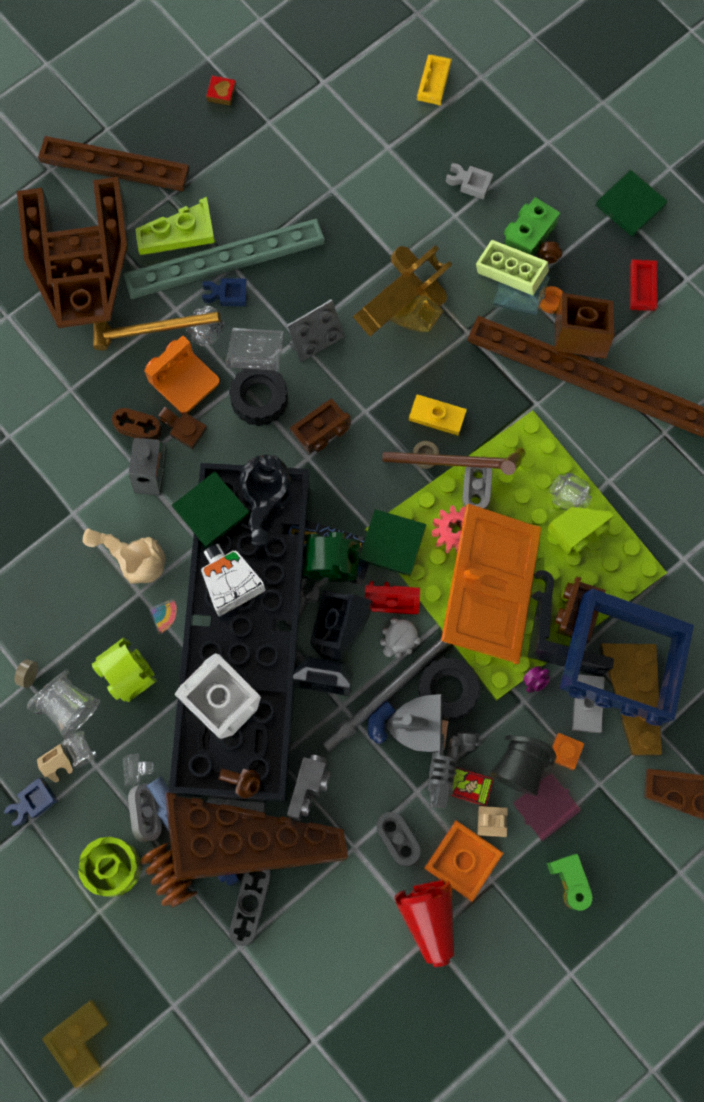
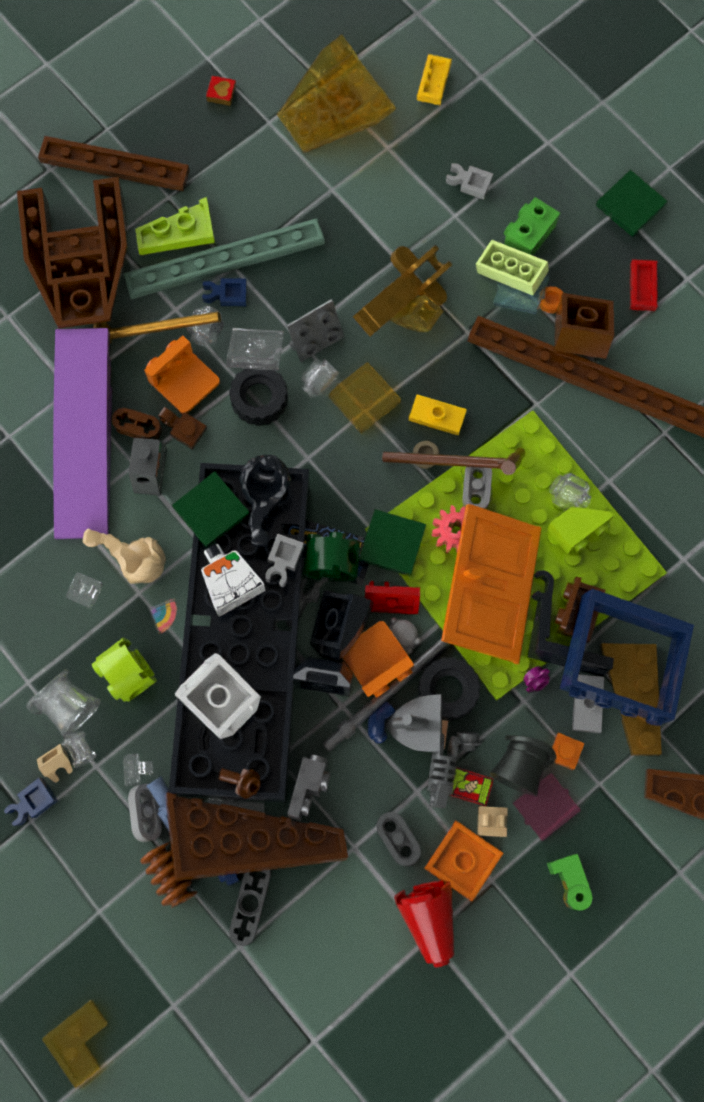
(26, 673): dark tan tile -> none
(81, 432): none -> medium lavender slope
(84, 590): none -> clear tile
(109, 867): lime brick -> none
(284, 556): none -> light grey plate
(320, 379): none -> clear head
(321, 426): reddish brown bracket -> none
(334, 99): none -> clear yellow wedge
(364, 397): none -> clear yellow tile
(378, 659): none -> orange bracket
(549, 252): reddish brown plate -> none

